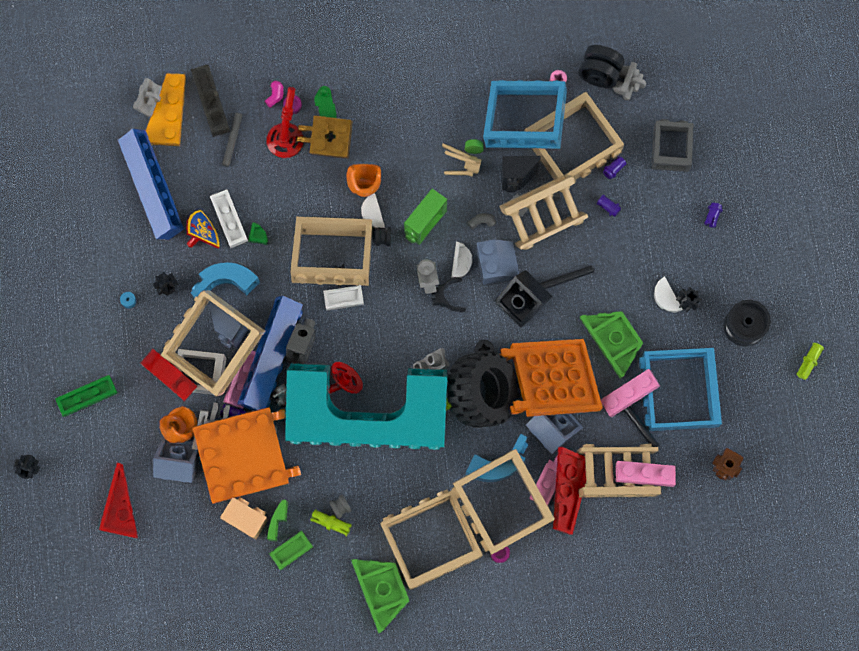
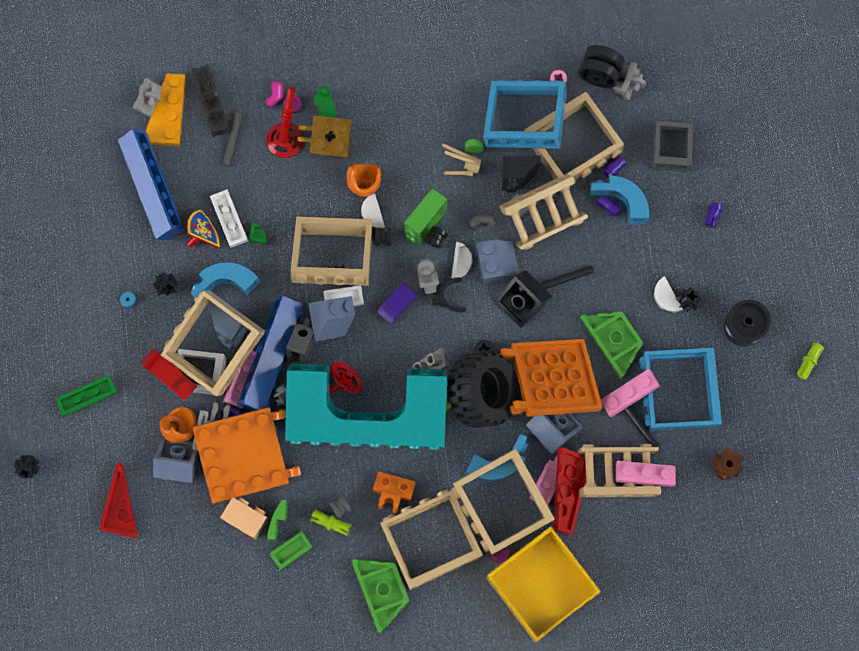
(331, 317): none -> sand blue slope
(393, 490): none -> orange plate
(397, 302): none -> dark purple slope
(436, 237): none -> black wheel
(542, 584): none -> yellow piece
(628, 193): none -> dark azure arch

